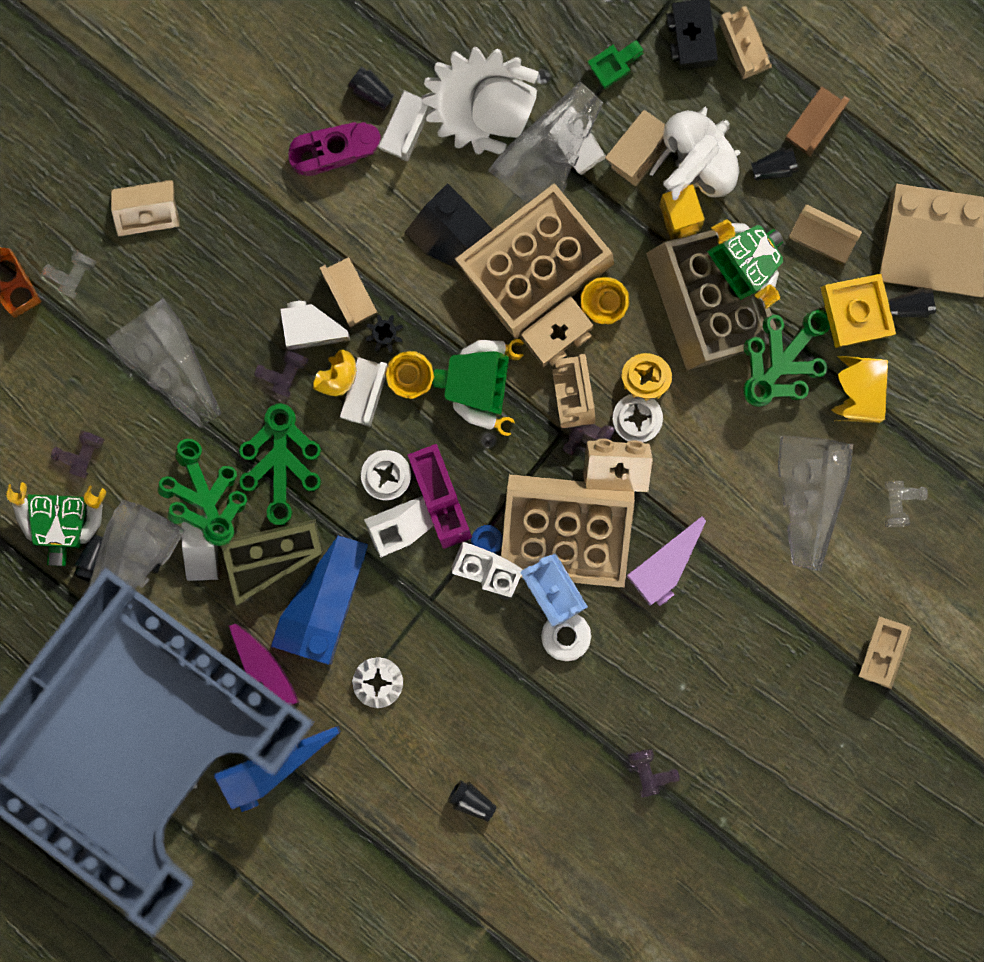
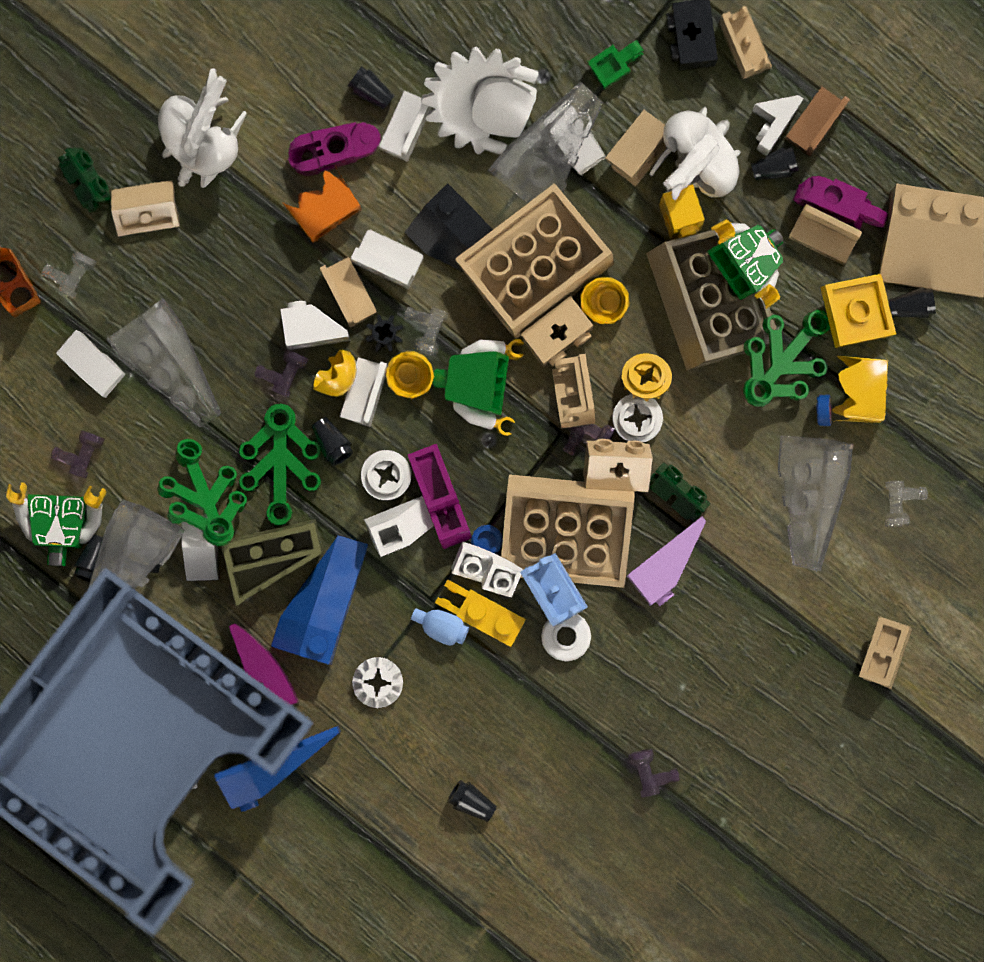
(79, 166): none -> dark green hinge
(90, 363): none -> white slope
(189, 137): none -> white hair
(325, 209): none -> orange piece
(332, 442): none -> black cone
(387, 259): none -> white panel
(433, 322): none -> clear piece
(441, 626): none -> light blue plant
(484, 614): none -> yellow hinge
(688, 497): none -> dark green hinge
(779, 113): none -> white slope
(824, 410): none -> blue tile
(839, 201): none -> magenta piece

